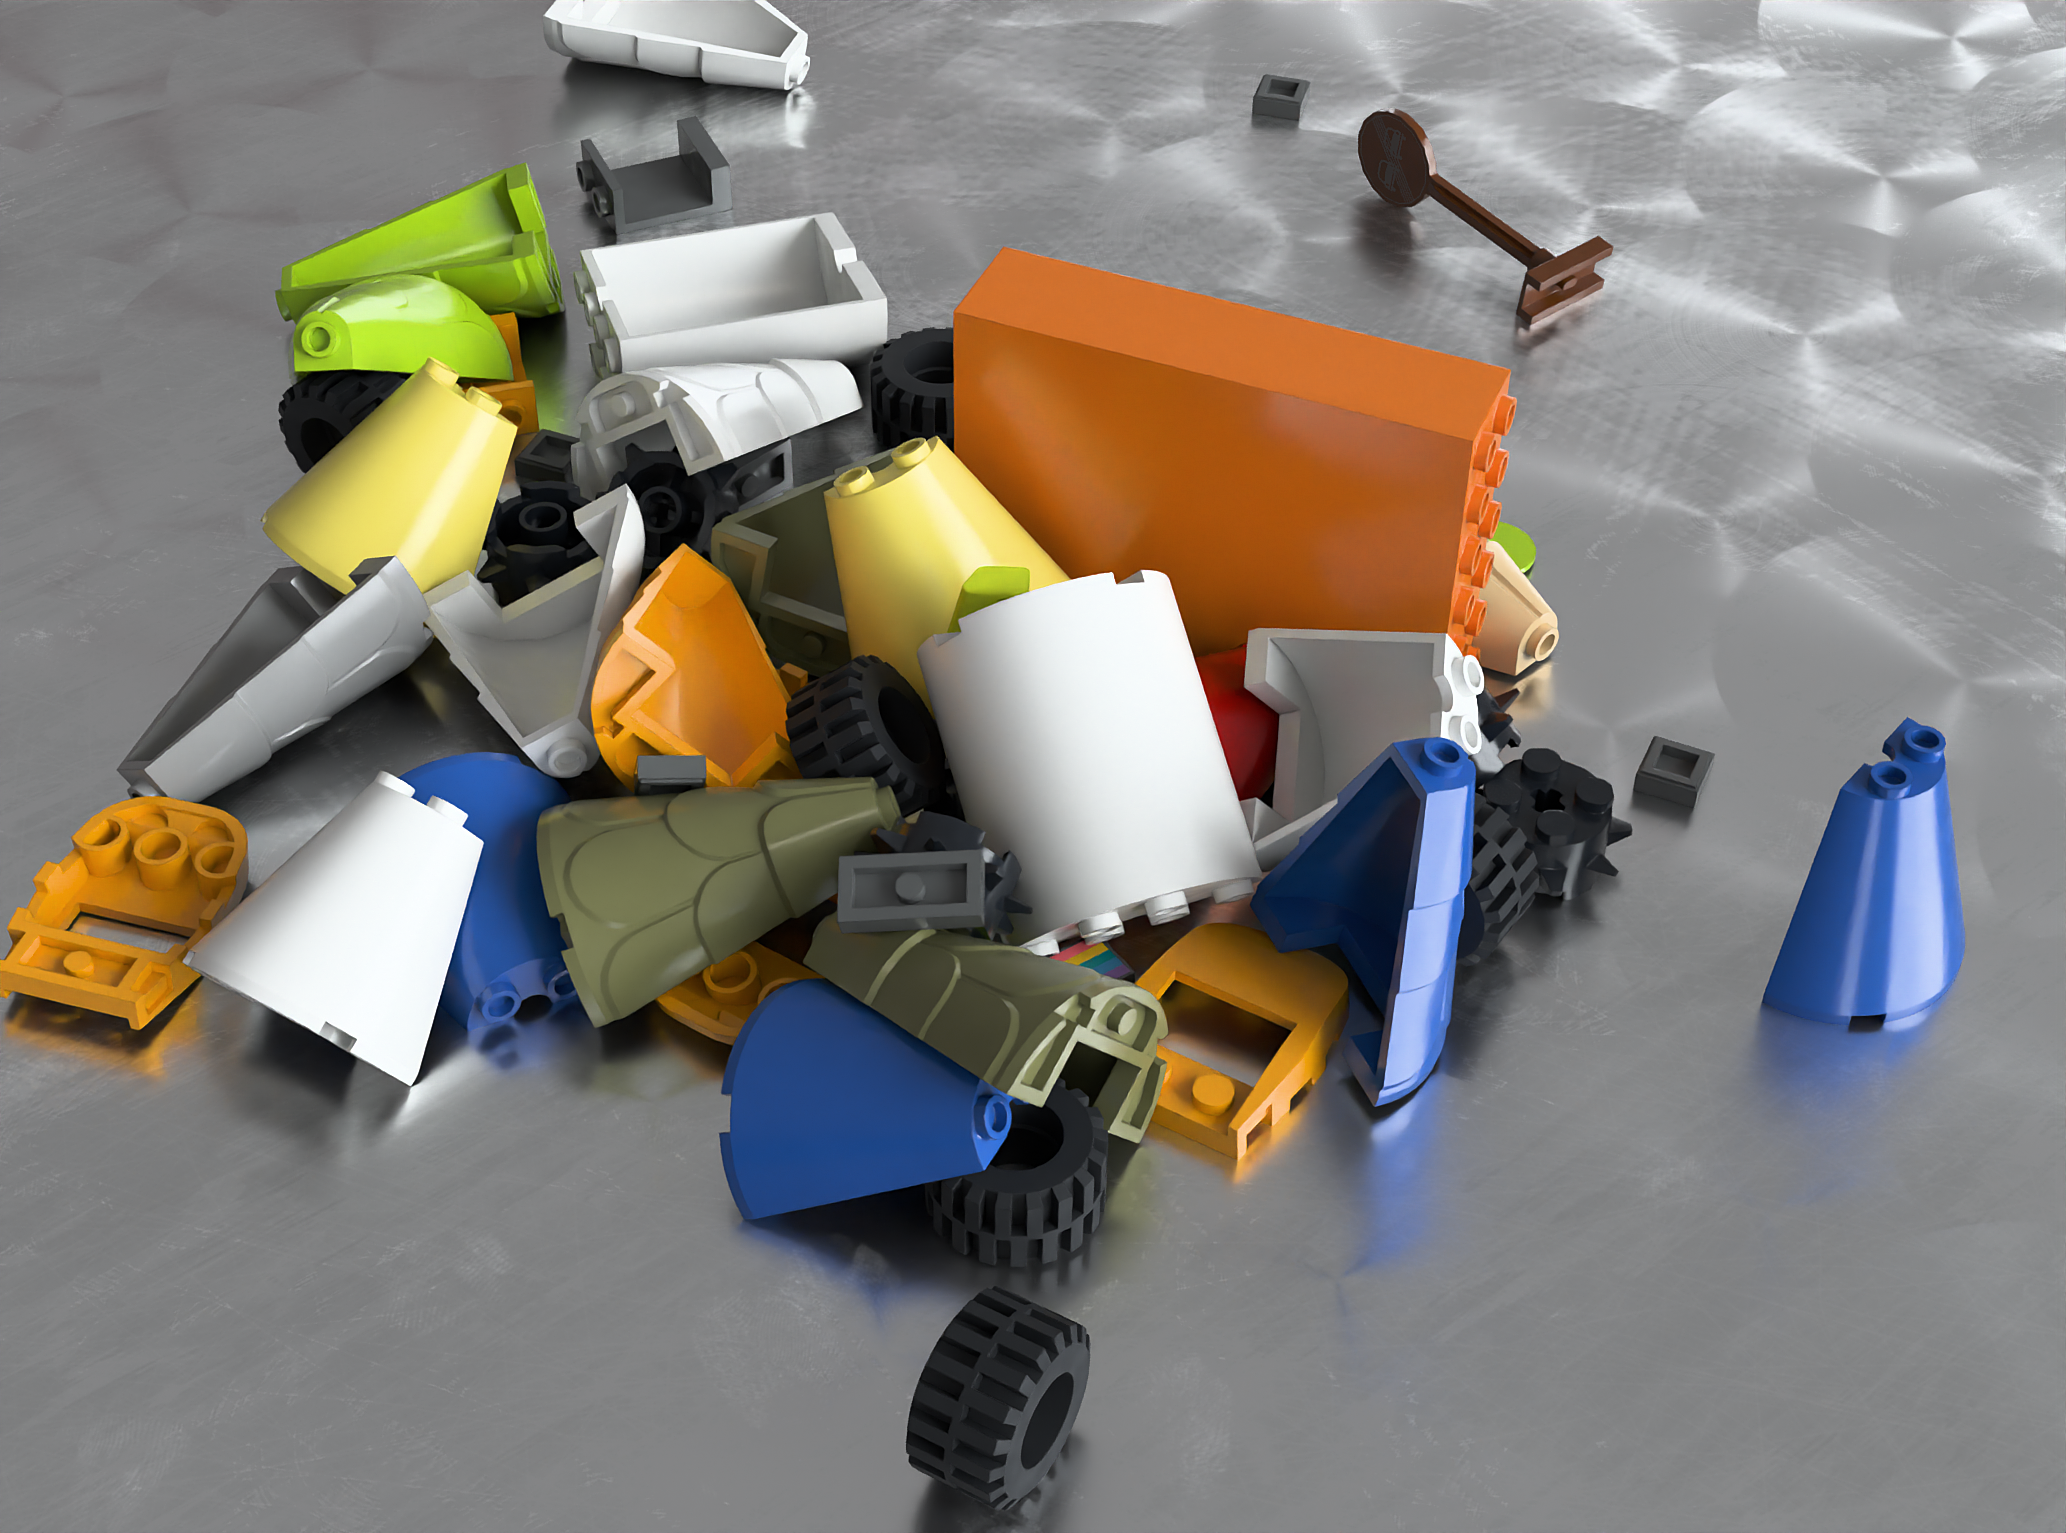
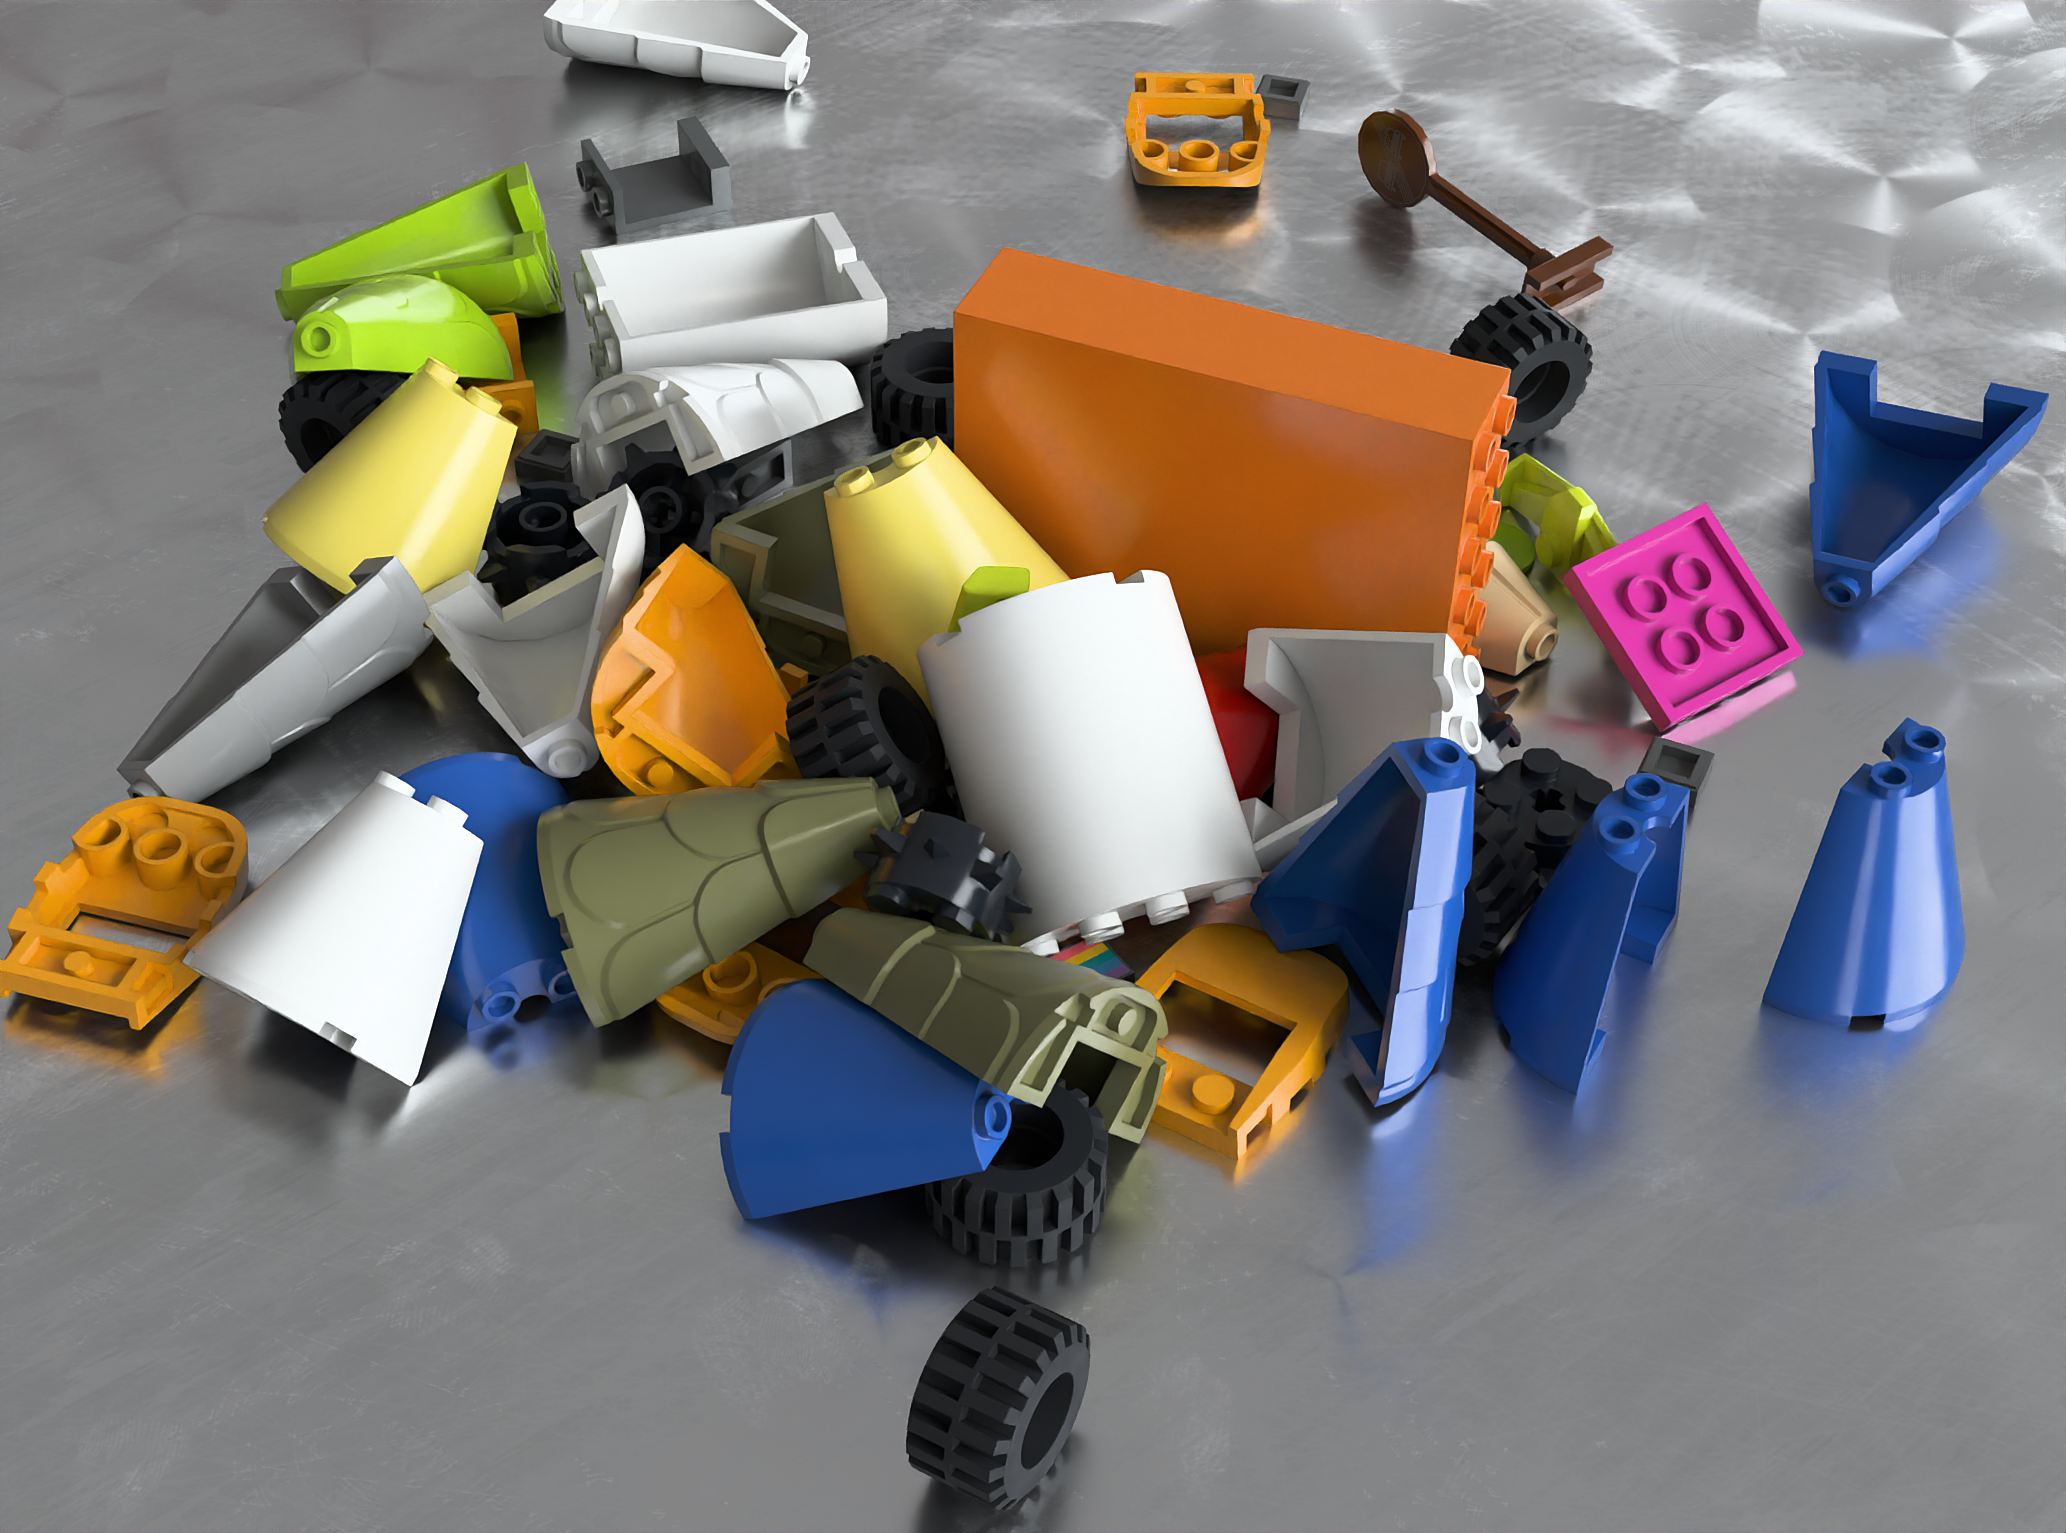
(669, 774): dark grey tile -> none
(911, 891): dark grey plate -> none
(1197, 160): none -> light orange slope
(1544, 357): none -> black tyre
(1566, 515): none -> neon yellow plate
(1605, 898): none -> blue cone
(1682, 616): none -> dark pink plate
(1896, 473): none -> blue cone

